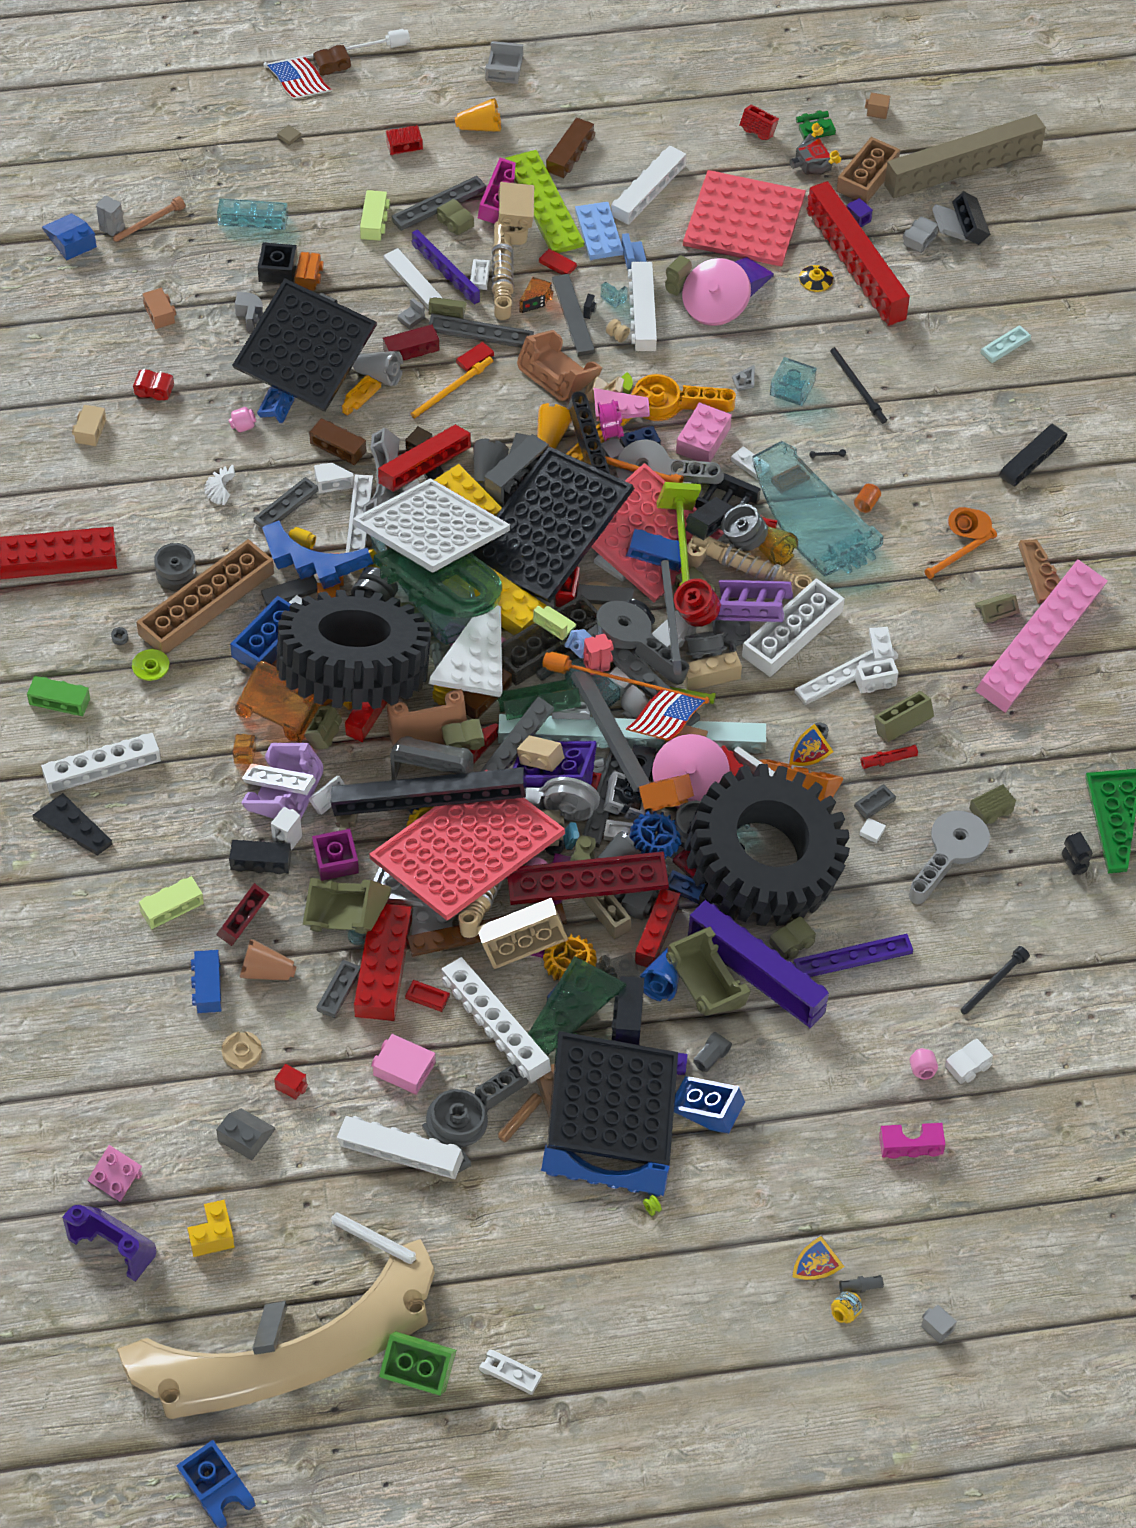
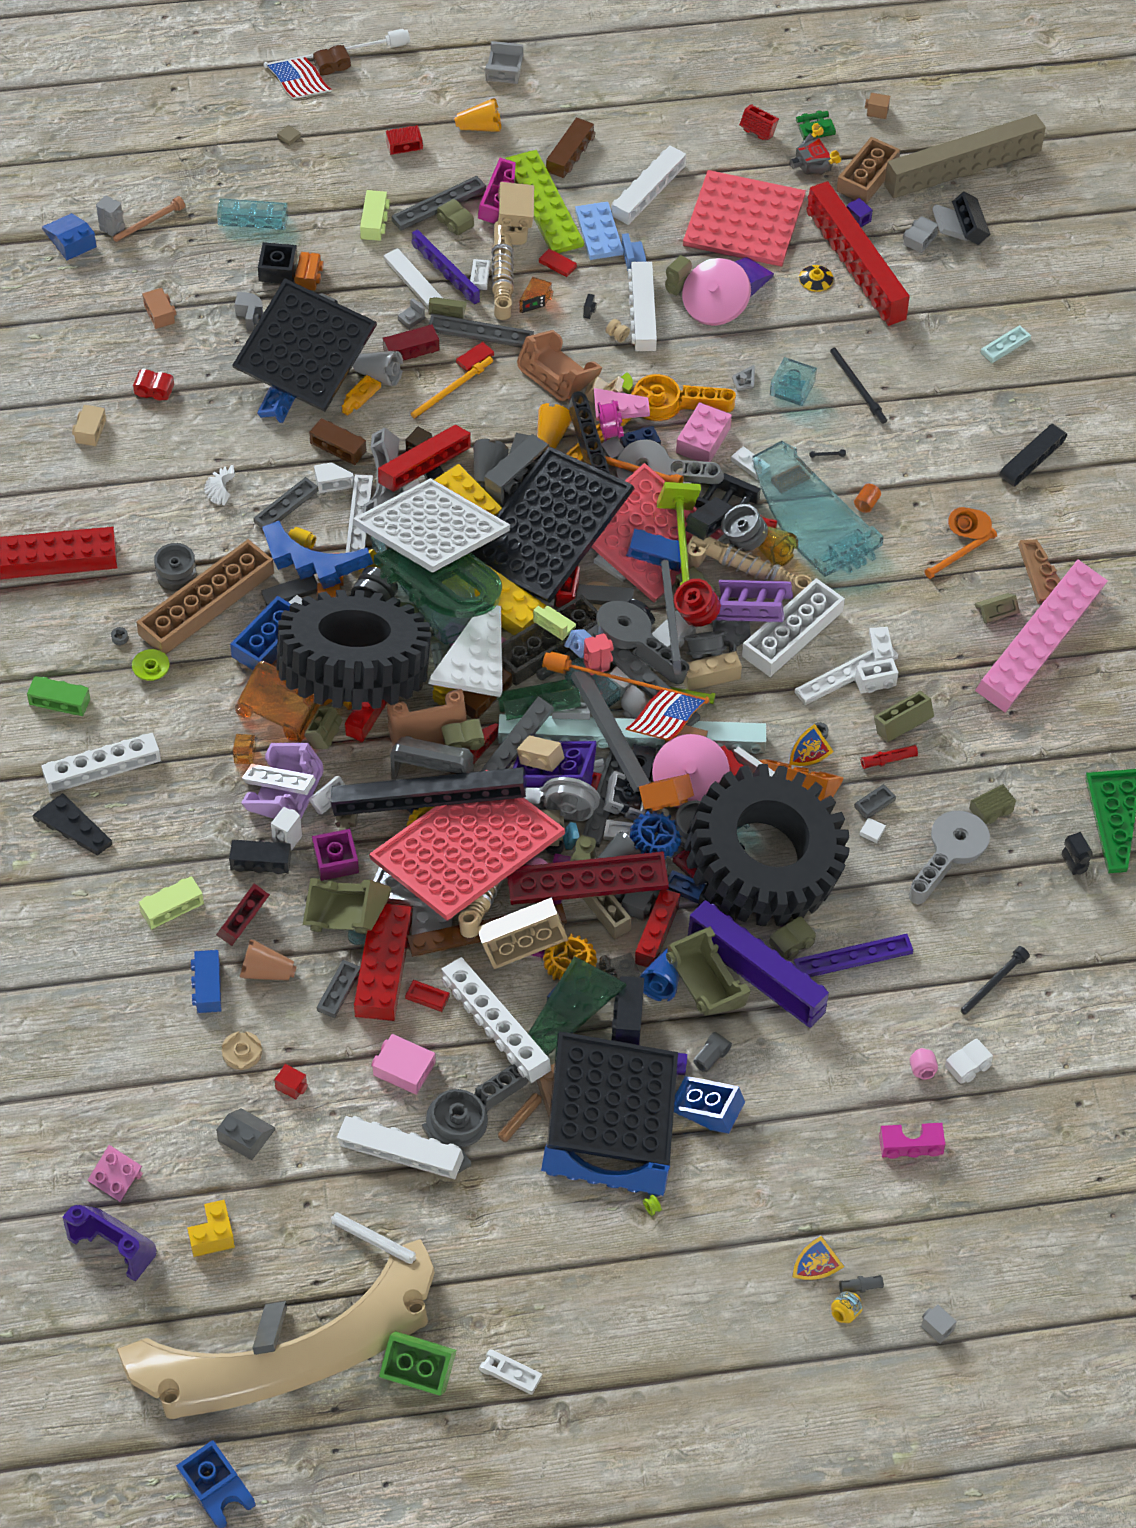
(242, 419): bright pink head -> none
(573, 315): dark grey tile -> none
(612, 295): clear light blue bracket -> none

